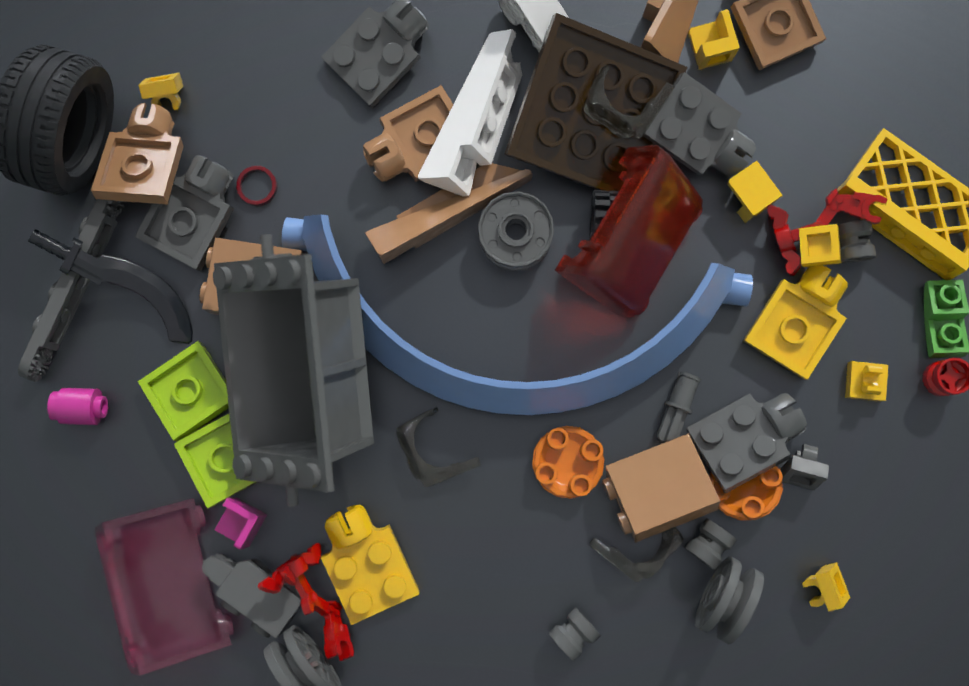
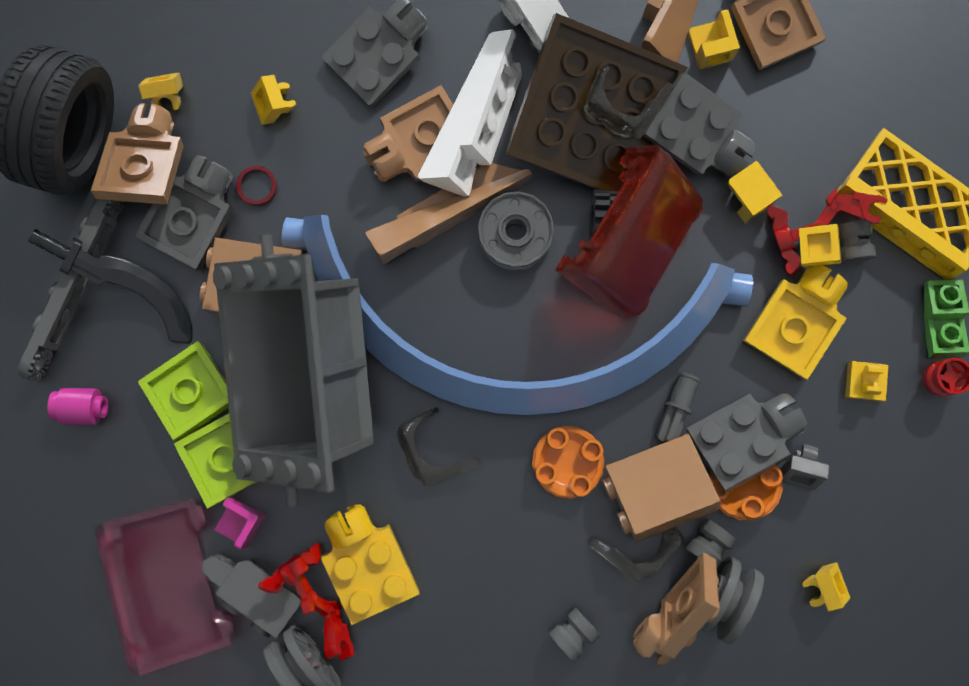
(269, 100): none -> yellow tile
(681, 613): none -> medium nougat plate

